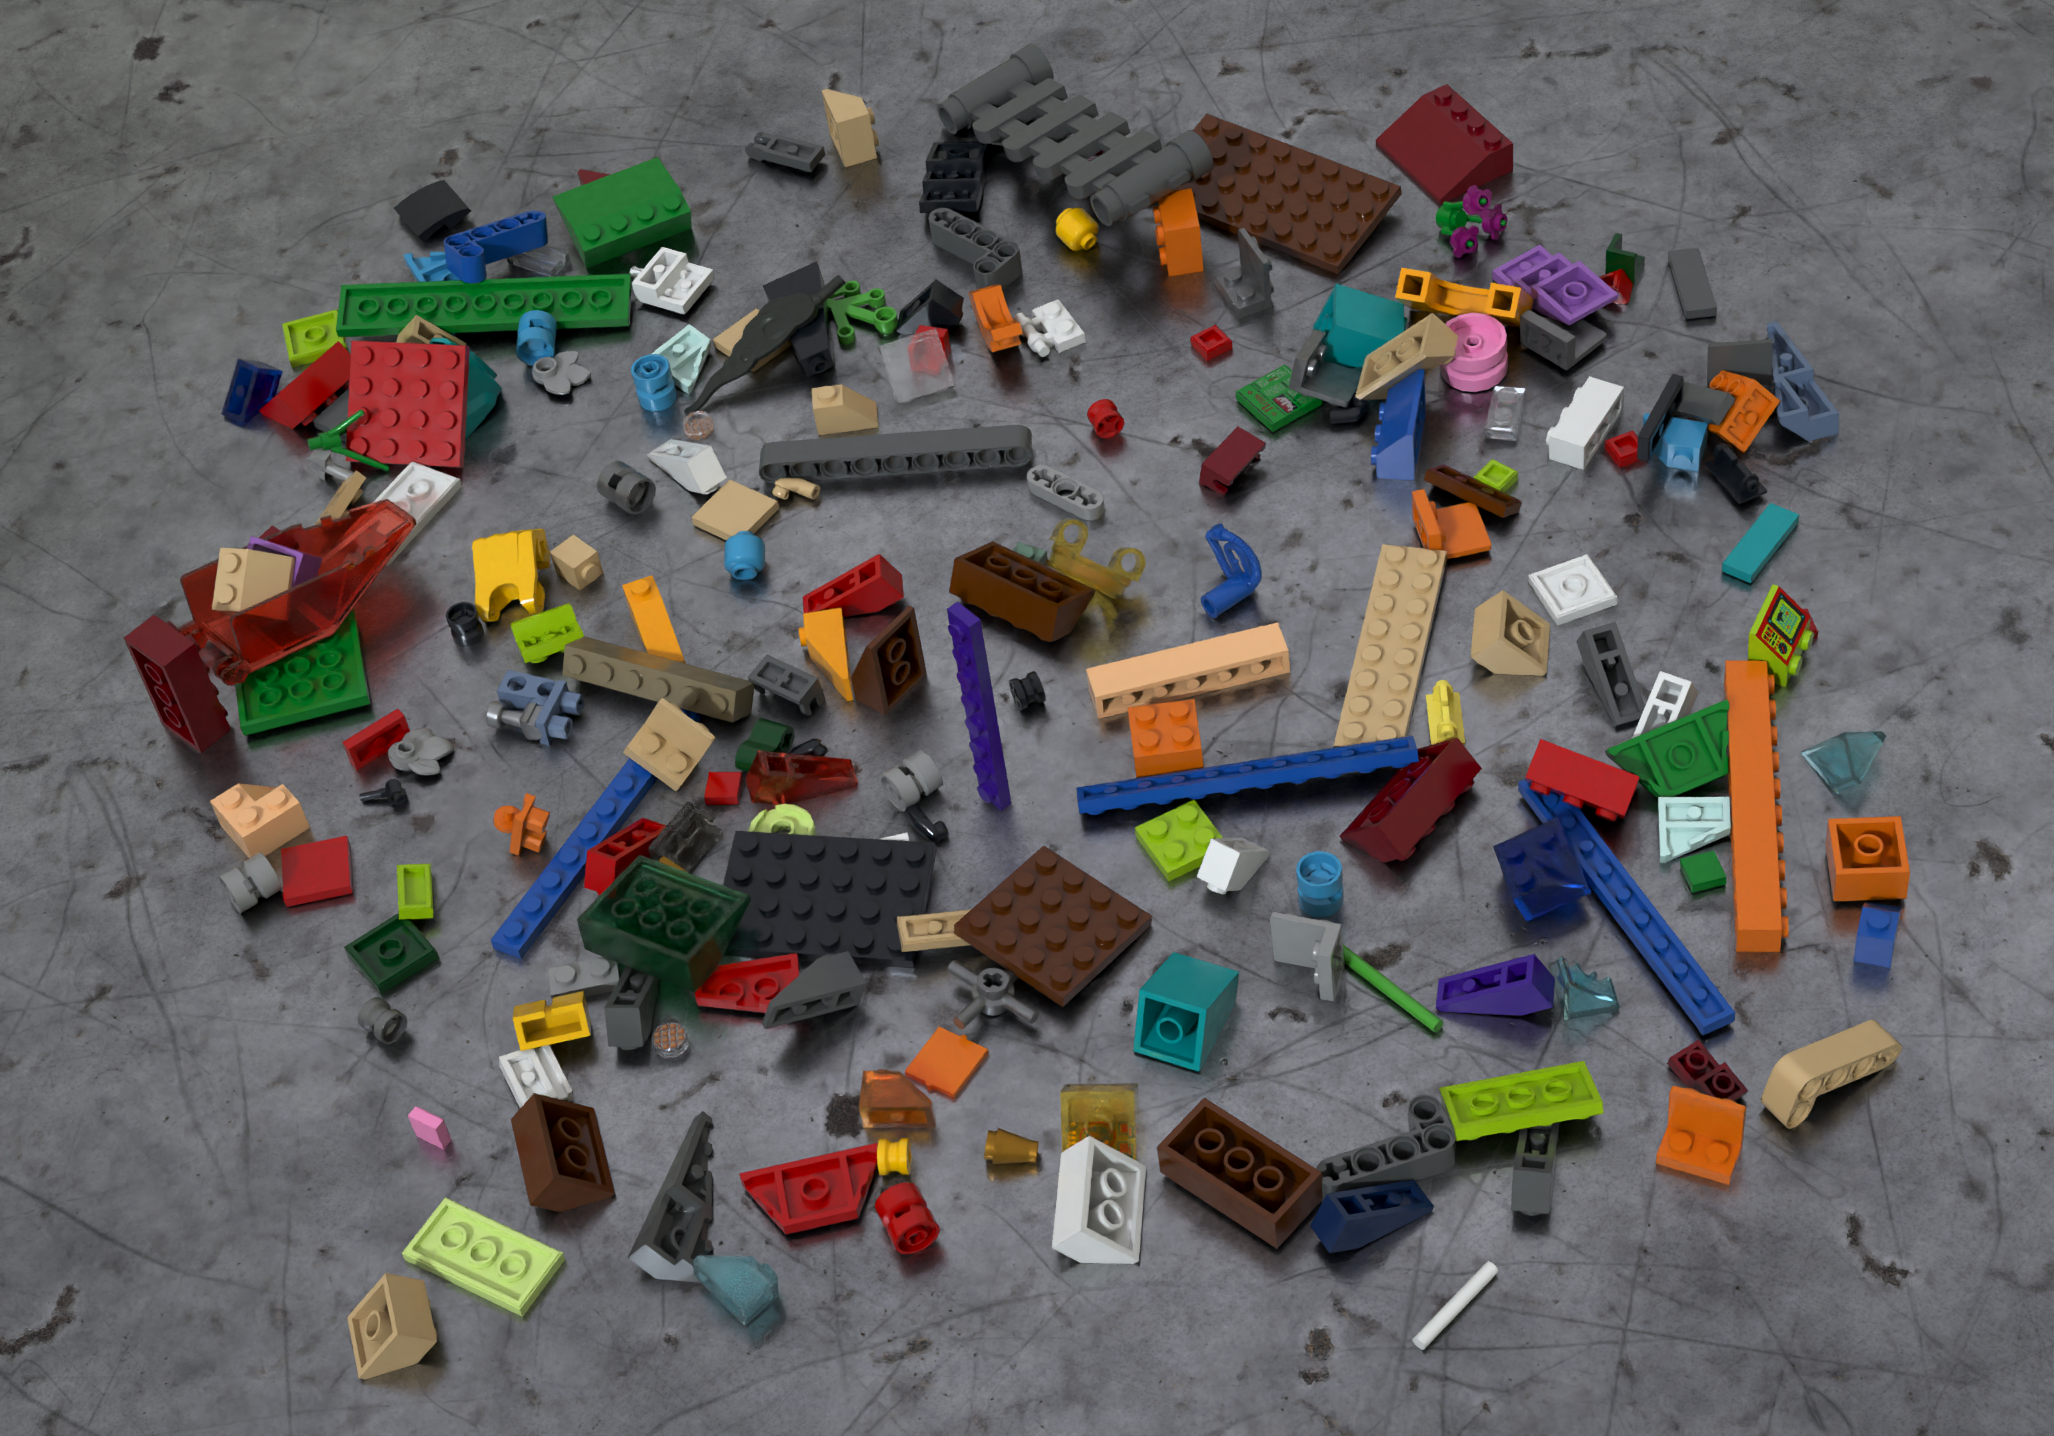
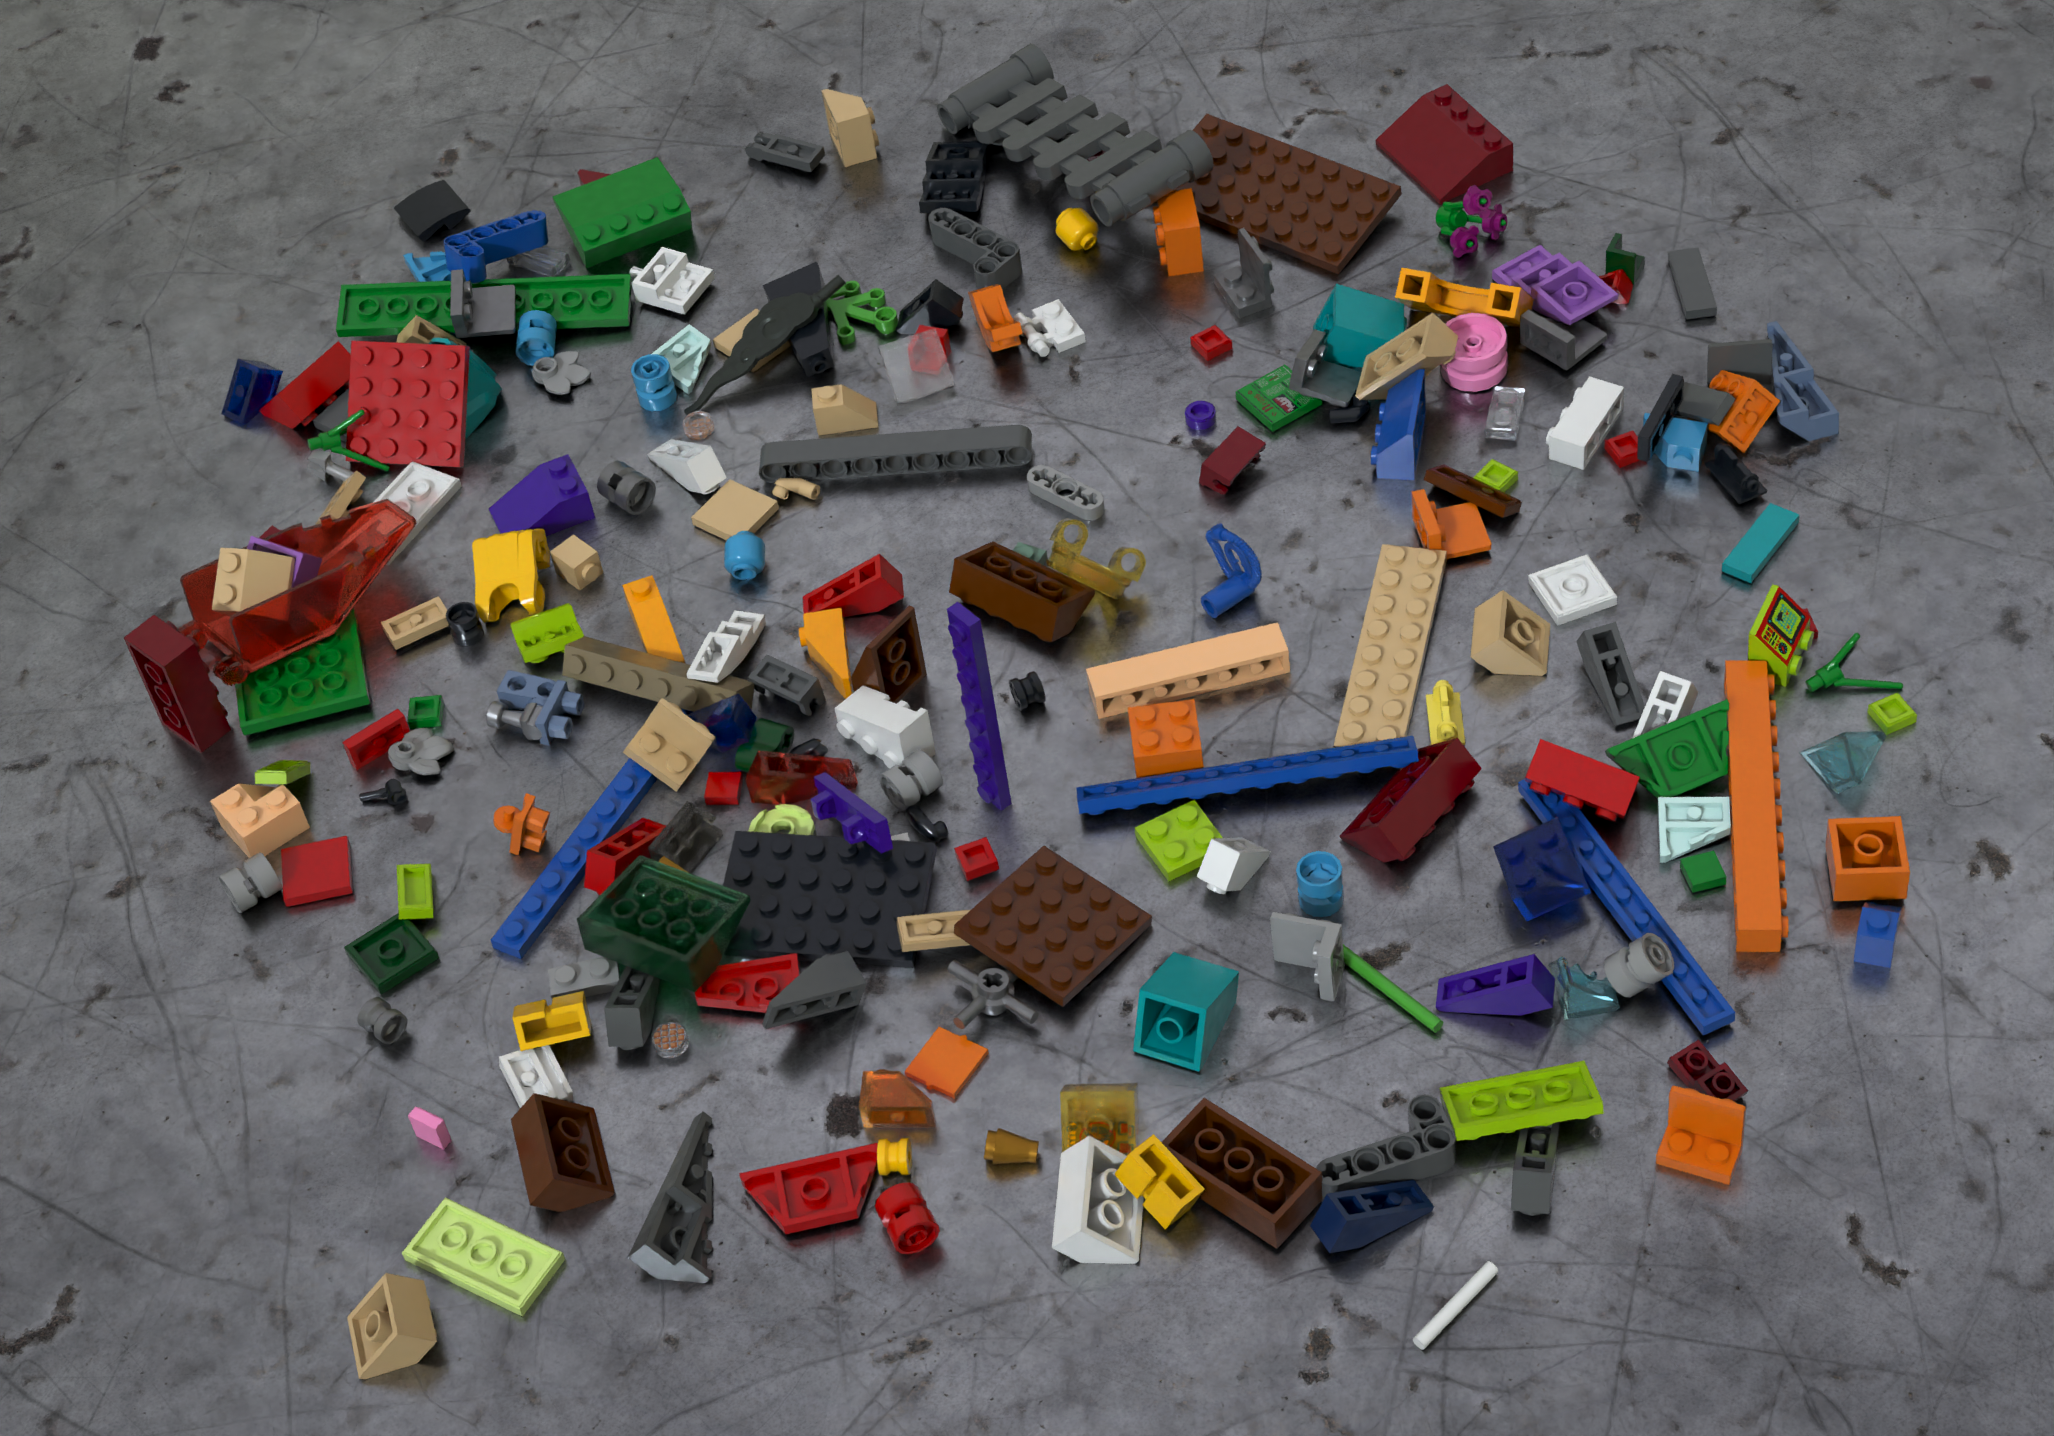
(282, 772): none -> lime tile
(311, 337): lime tile -> none
(416, 623): none -> tan plate
(425, 712): none -> green tile
(481, 309): none -> flat silver bracket
(545, 499): none -> dark purple slope
(726, 647): none -> white slope
(728, 721): none -> clear blue slope
(738, 1283): clear light blue slope -> none
(857, 818): none -> dark purple hinge
(884, 727): none -> white wedge
(976, 858): none -> red plate
(1105, 418): red wheel -> none
(1161, 1180): none -> yellow piece
(1200, 415): none -> dark purple tile
(1639, 965): none -> light grey wheel
(1824, 1067): tan beam -> none
(1832, 674): none -> green plant
(1892, 713): none -> lime tile

